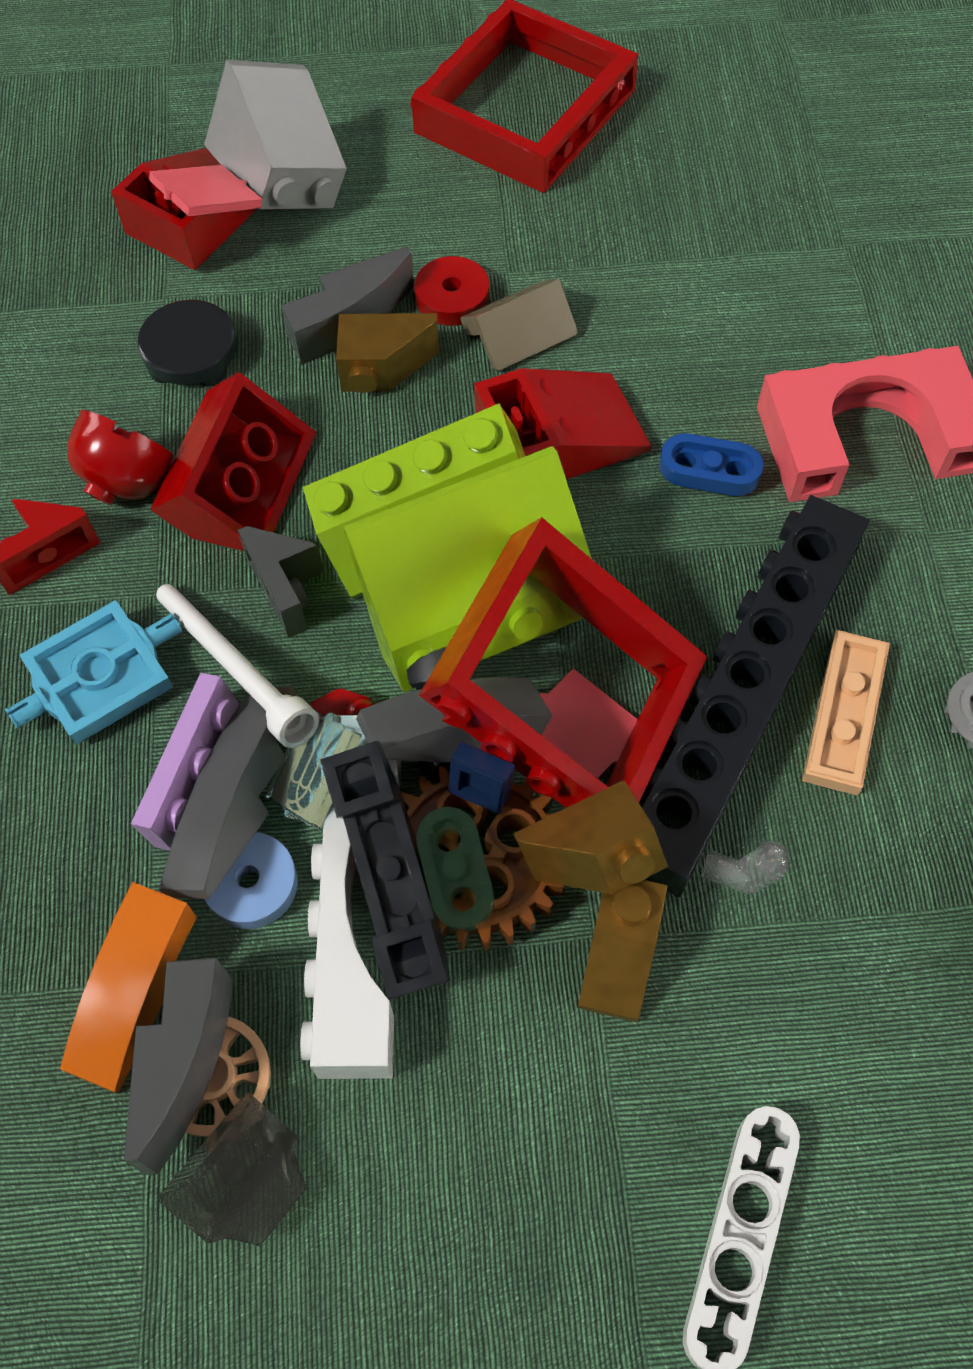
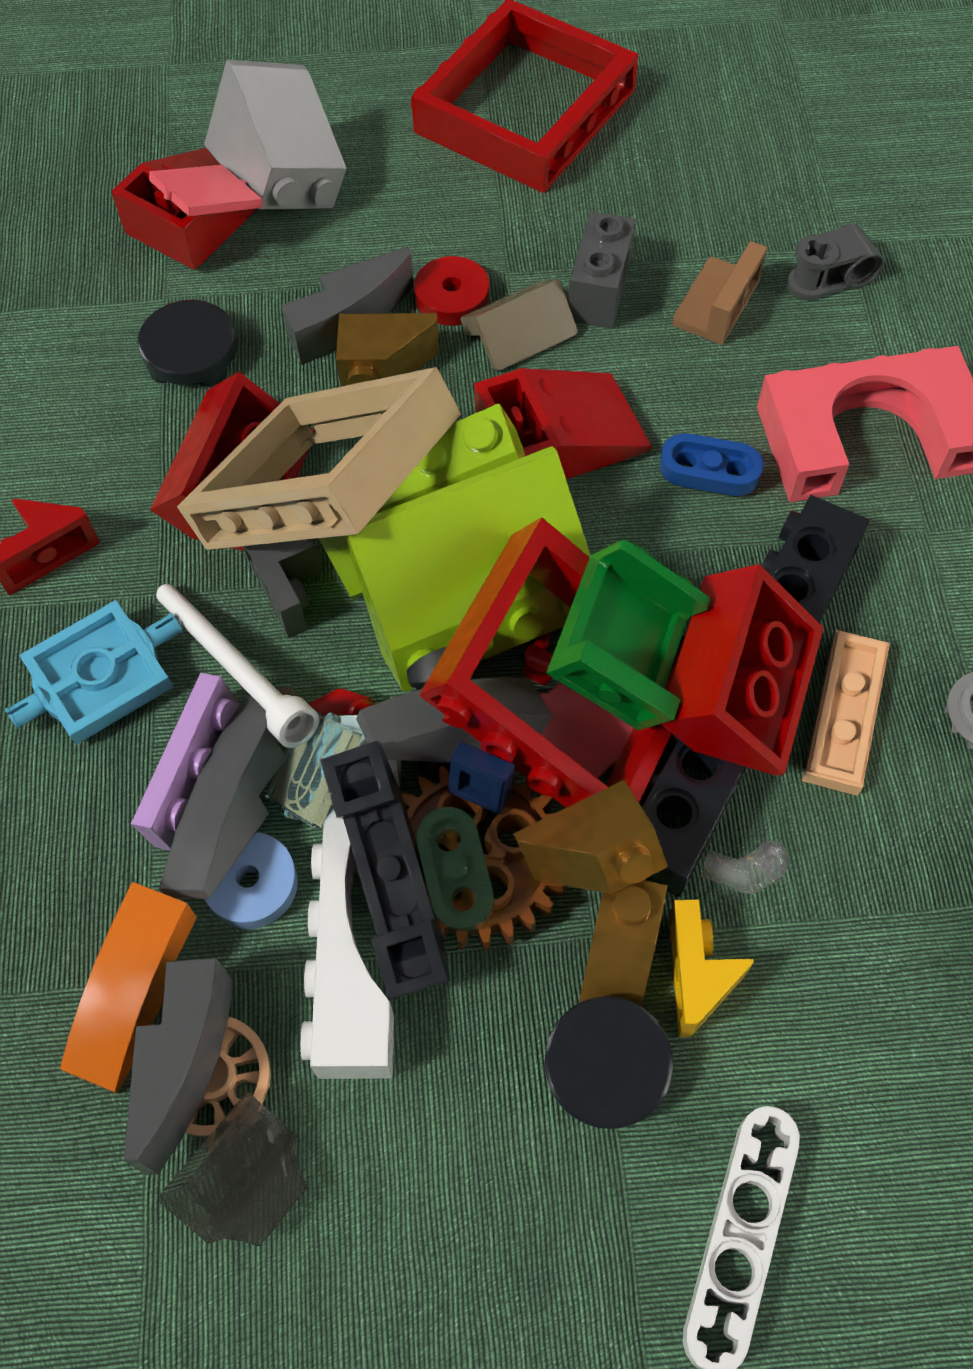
(115, 460): red cylinder -> none
(248, 503): none -> tan window
(538, 660): none -> red hand
(601, 269): none -> dark grey brick
(608, 1062): none -> black tile
(626, 634): none -> green panel
(698, 982): none -> yellow slope
(720, 295): none -> medium nougat panel
(744, 671): none -> red slope
(834, 263): none -> dark grey piece

